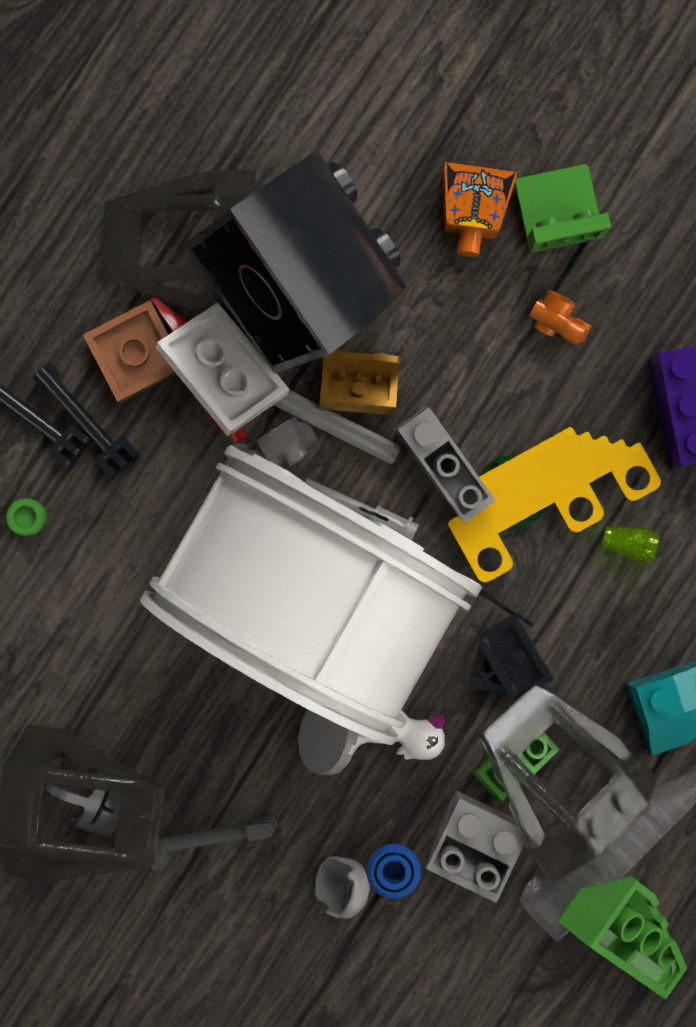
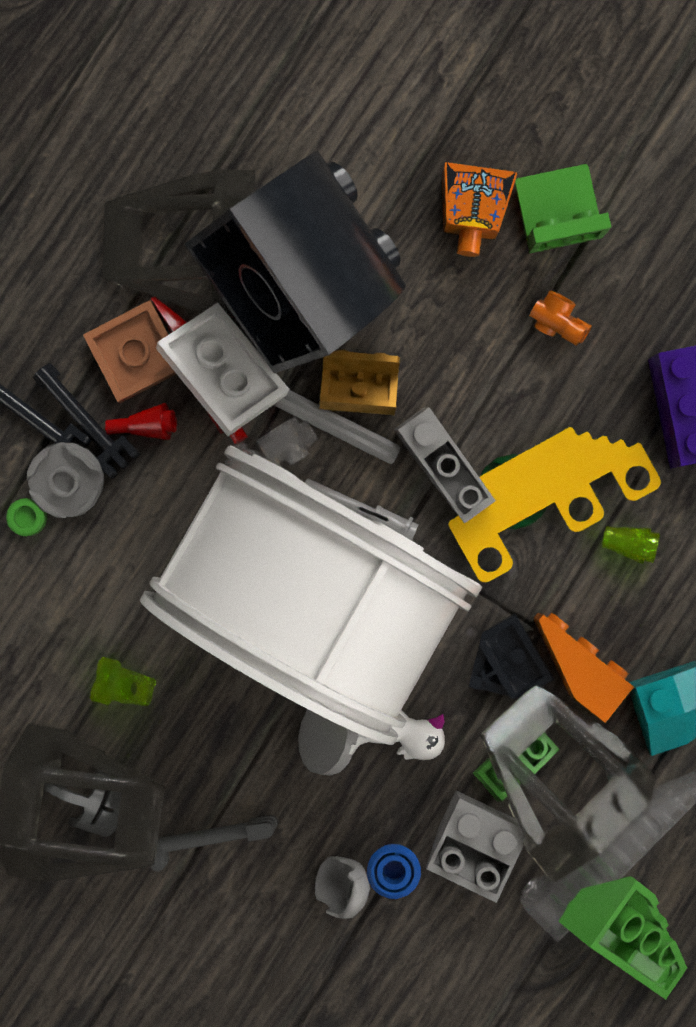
(65, 480): none -> light grey tile
(115, 683): none -> clear neon green plate
(153, 423): none -> red cone
(585, 676): none -> orange slope

